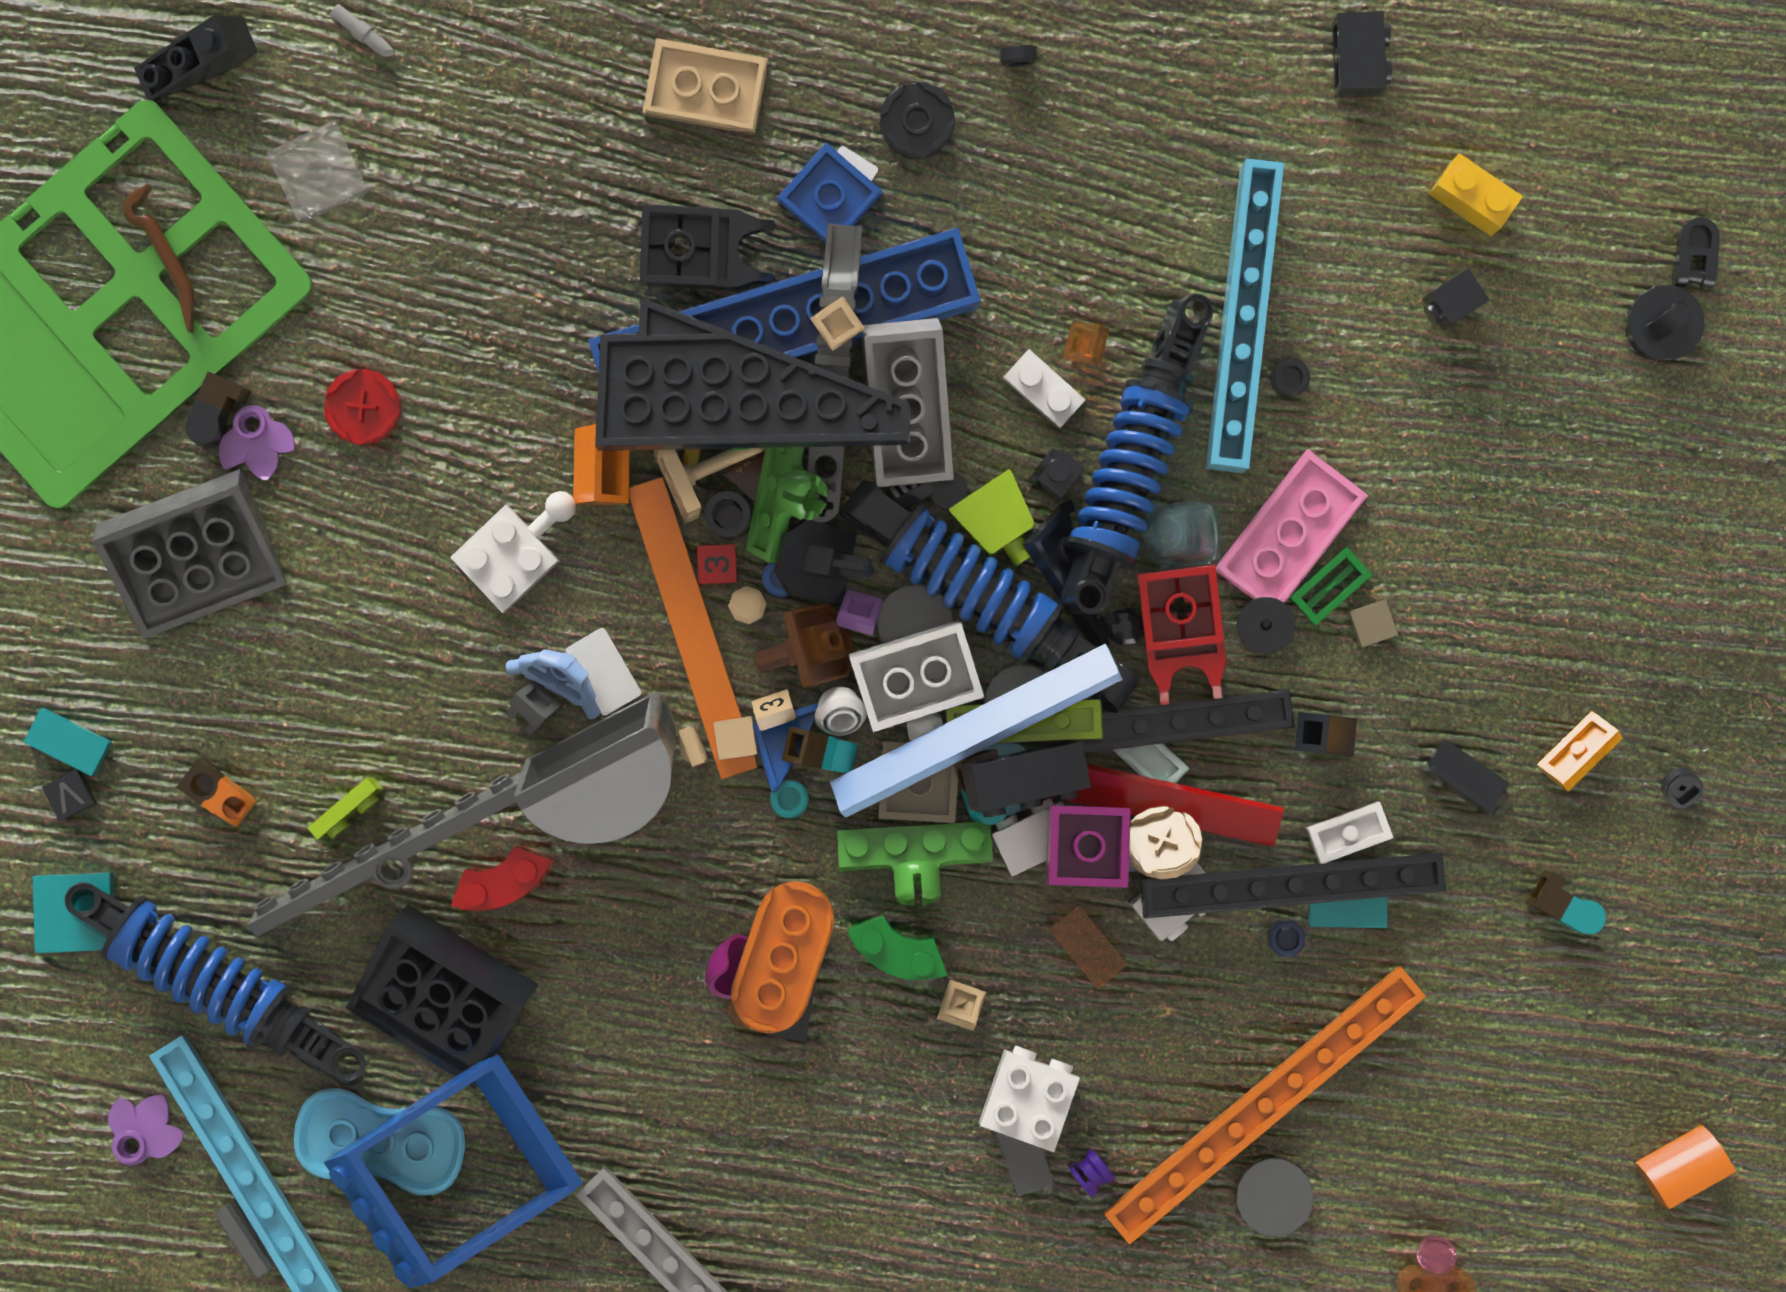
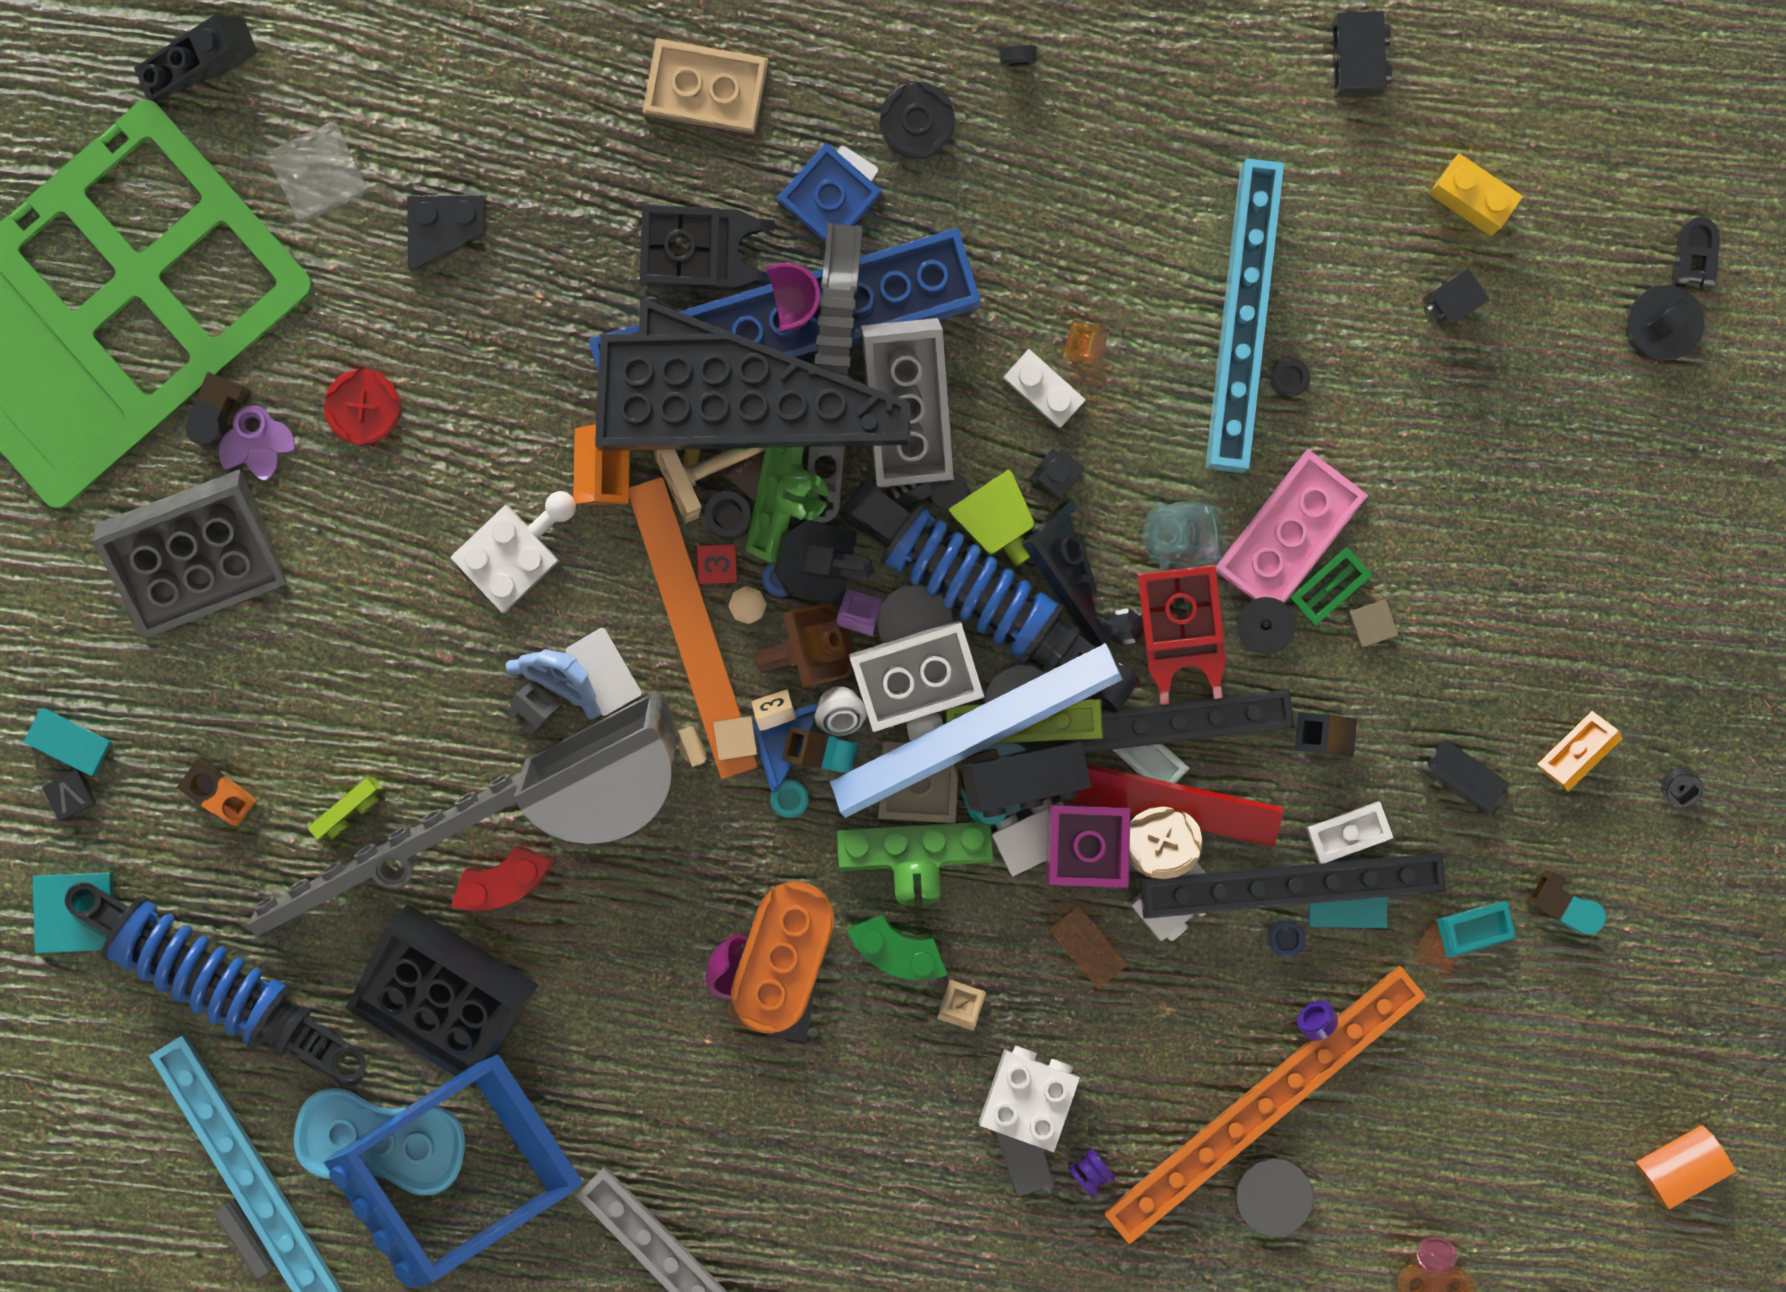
(145, 1124): medium lavender plate -> none
(164, 251): reddish brown piece -> none
(361, 31): light grey piece -> none
(441, 225): none -> black wing
(794, 293): none -> magenta helmet
(837, 323): tan tile -> none
(1135, 456): piece -> none
(1317, 1020): none -> dark purple tile
(1432, 949): none -> clear orange plate
(1476, 929): none -> teal tile

